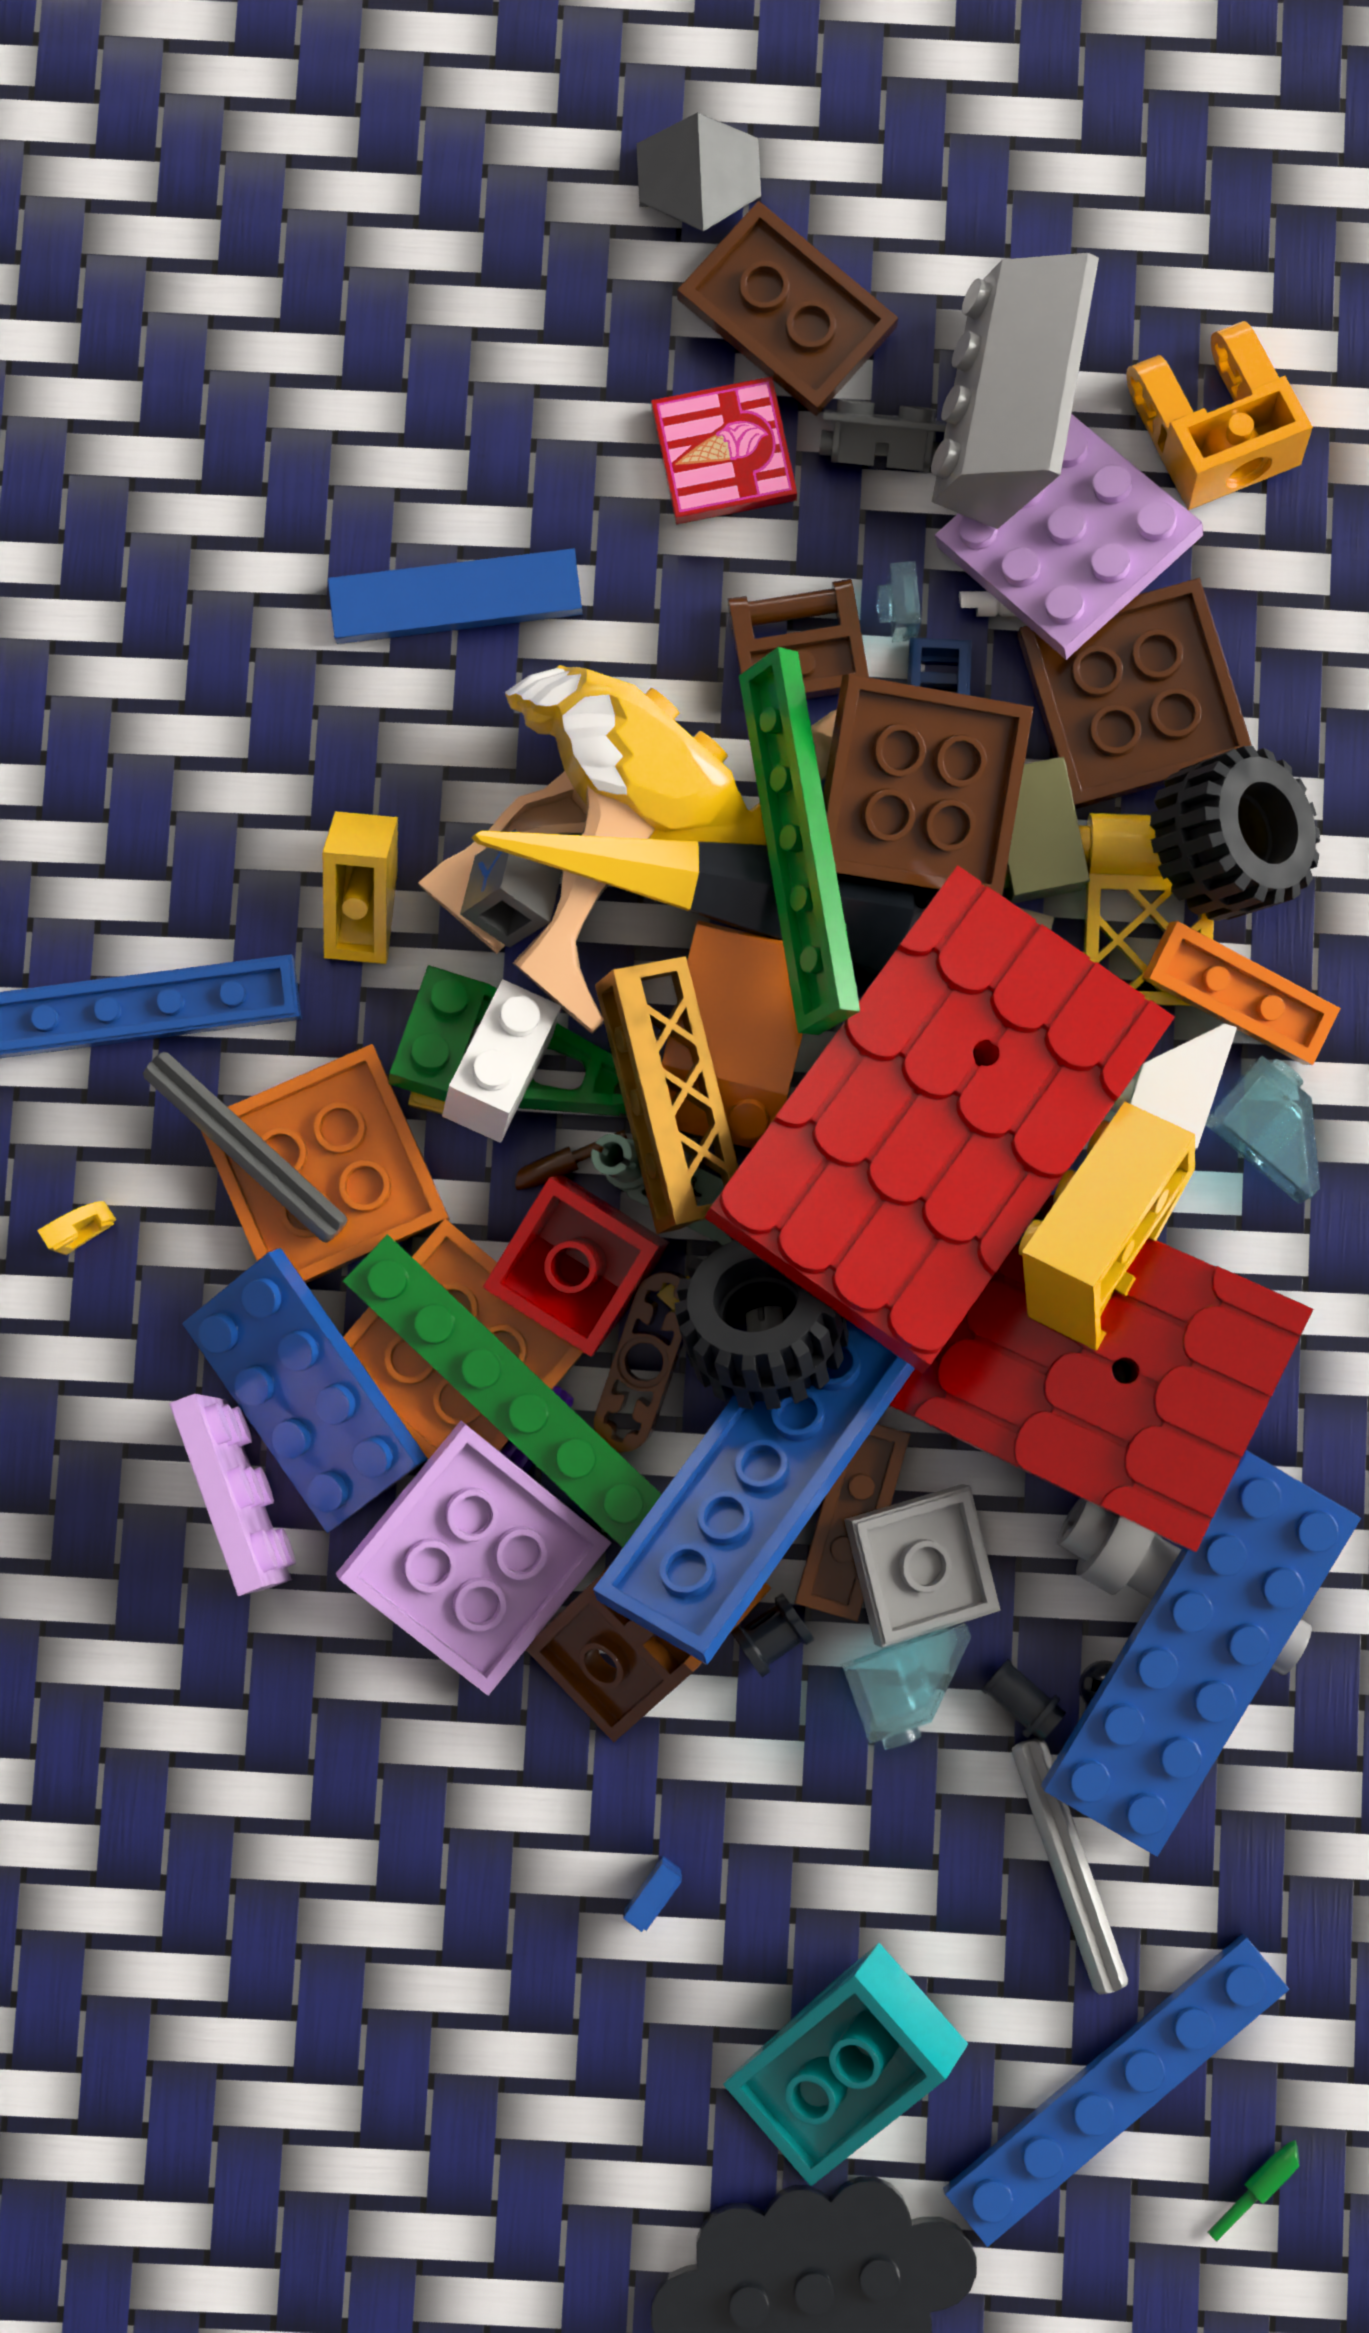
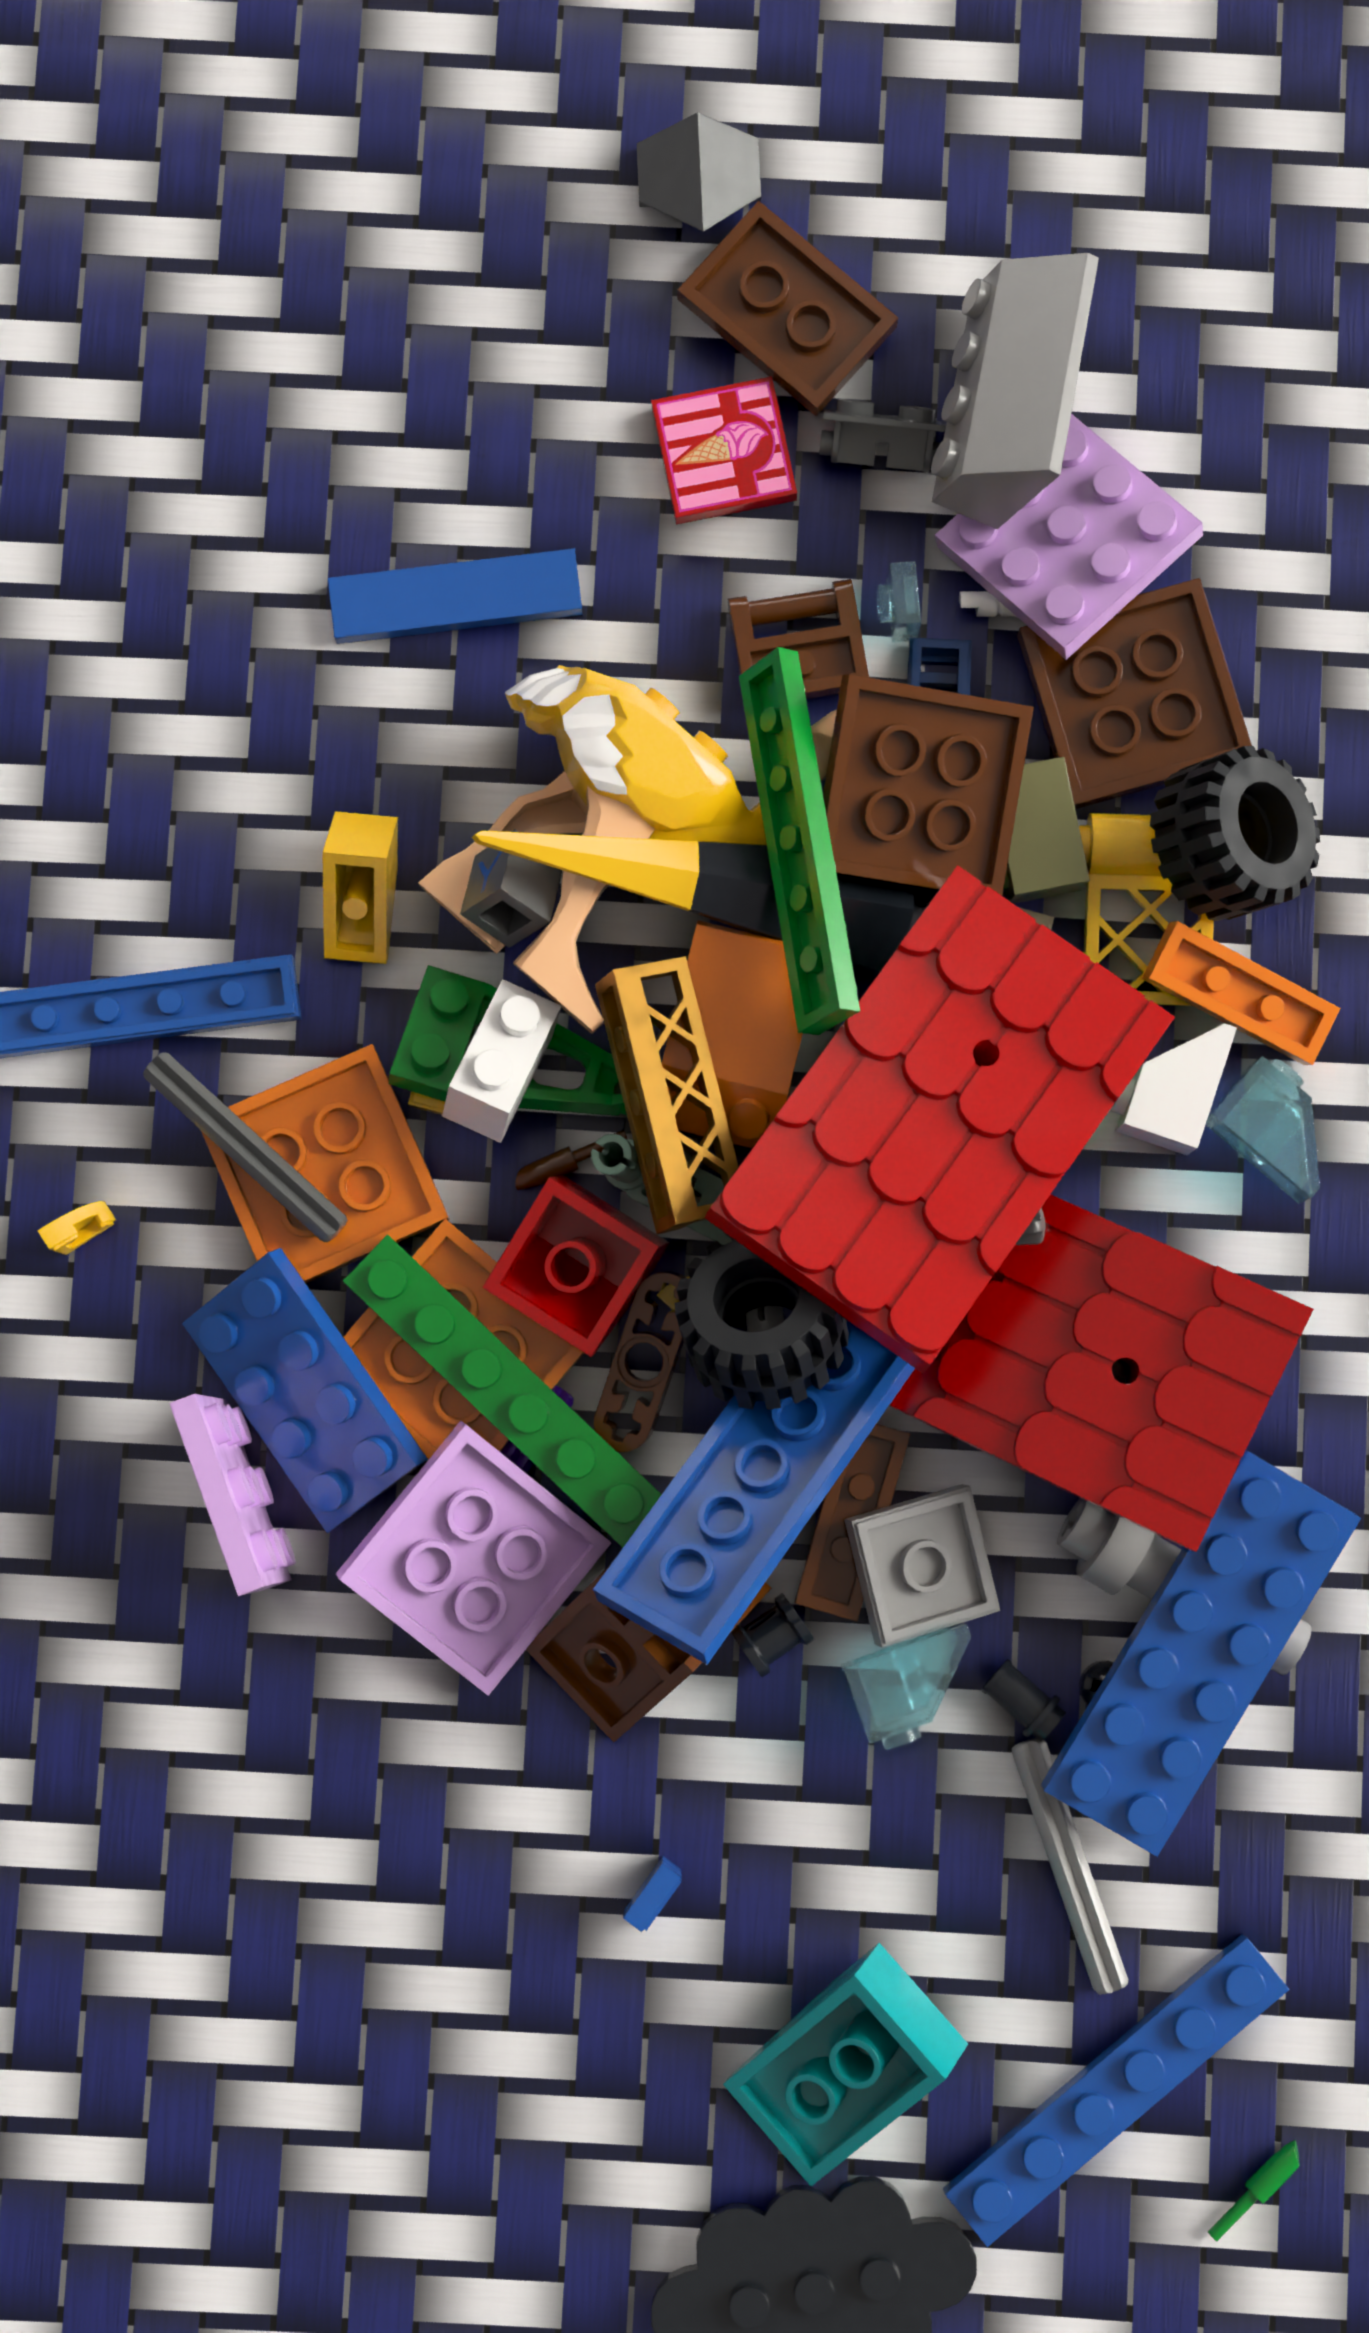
(1103, 1220): yellow wedge -> none
(1231, 445): light orange brick -> none

